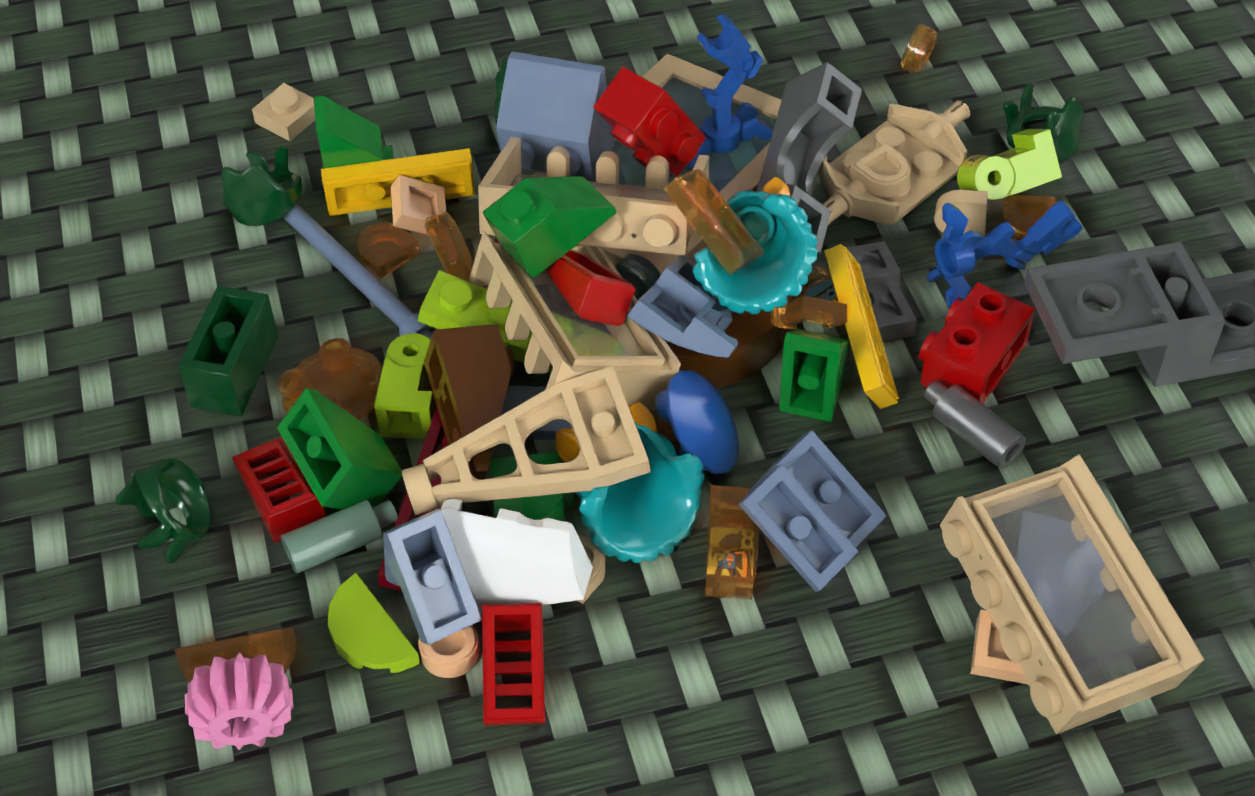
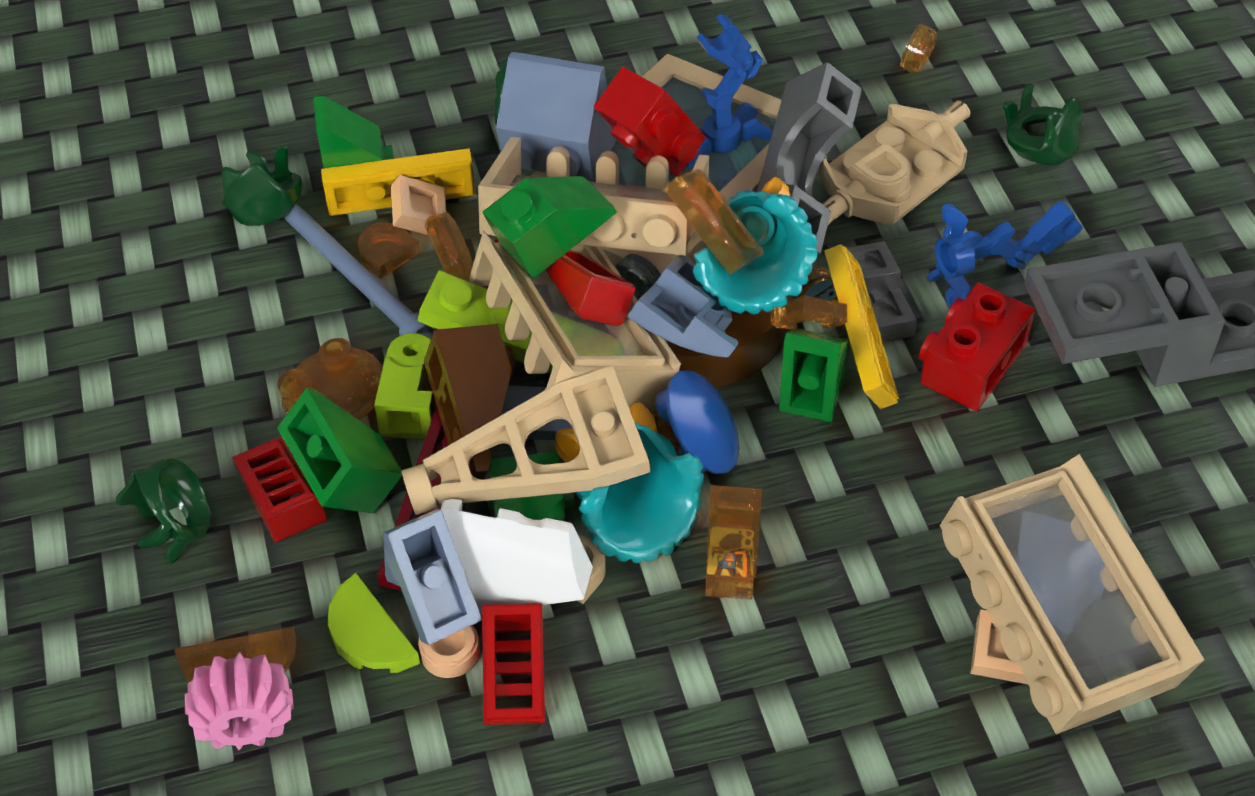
(228, 351): dark green brick -> none
(285, 112): tan plate -> none
(337, 534): sand green cylinder -> none
(812, 510): sand blue slope -> none
(971, 203): tan tile -> none
(975, 423): flat silver cylinder -> none
(1015, 170): leg -> none
(1025, 211): clear orange tile -> none

